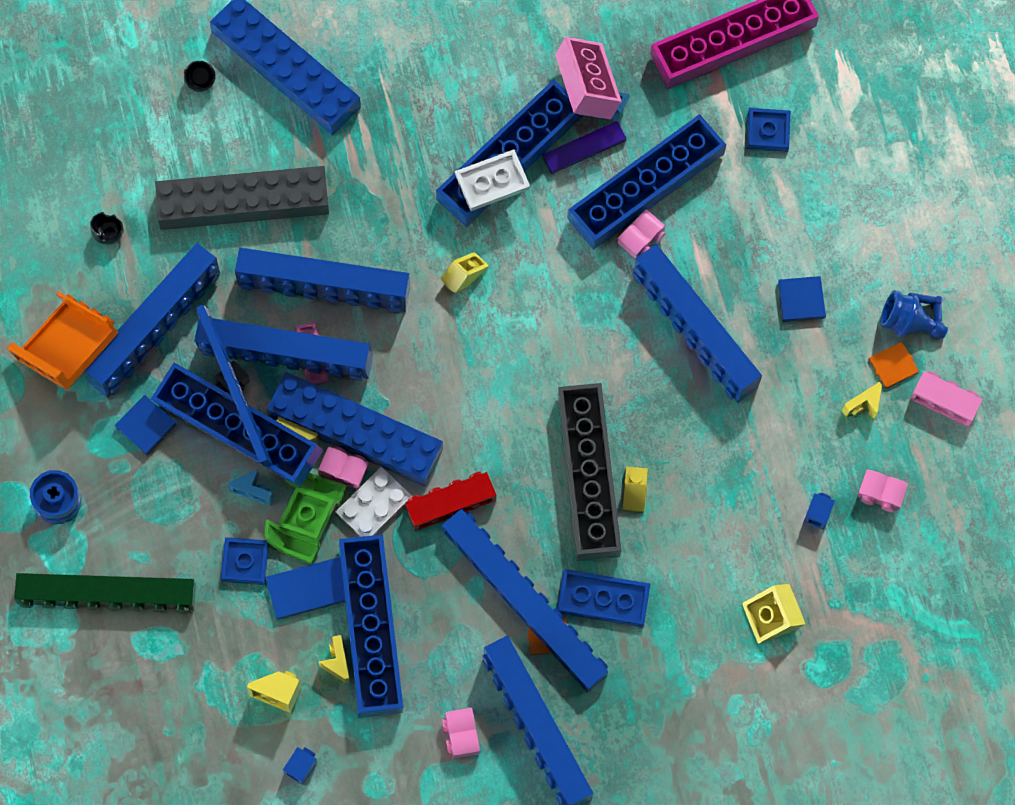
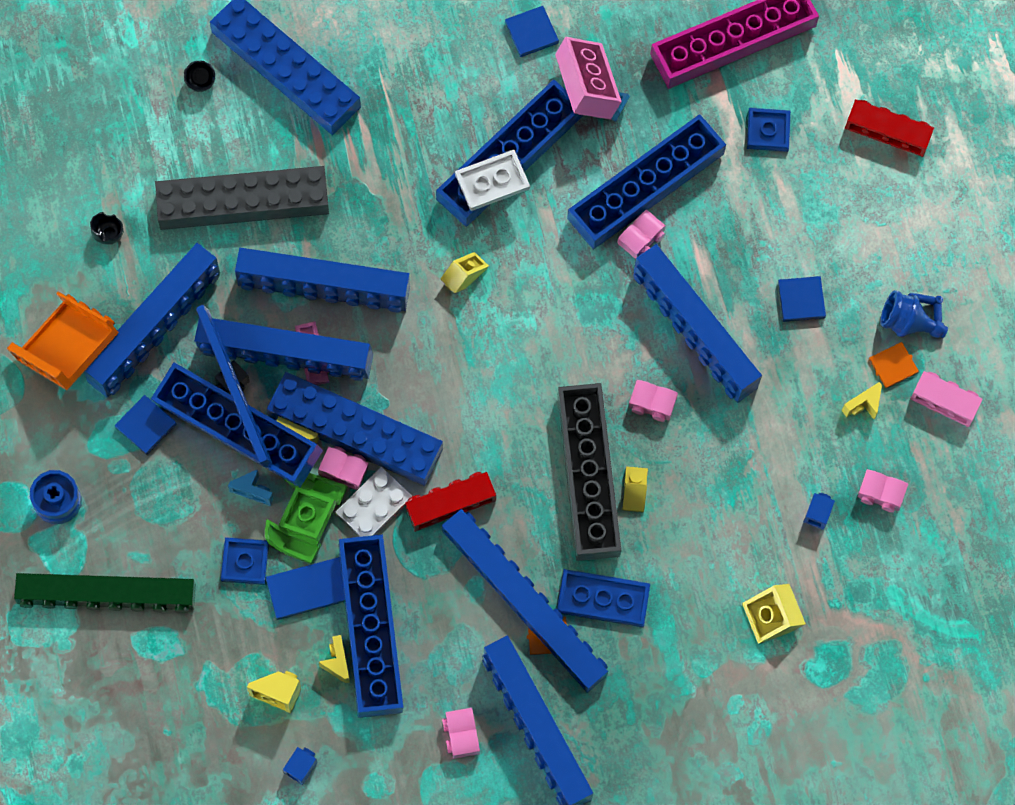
(531, 31): none -> blue tile
(584, 147): dark purple tile -> none
(653, 400): none -> bright pink brick
(889, 127): none -> red brick

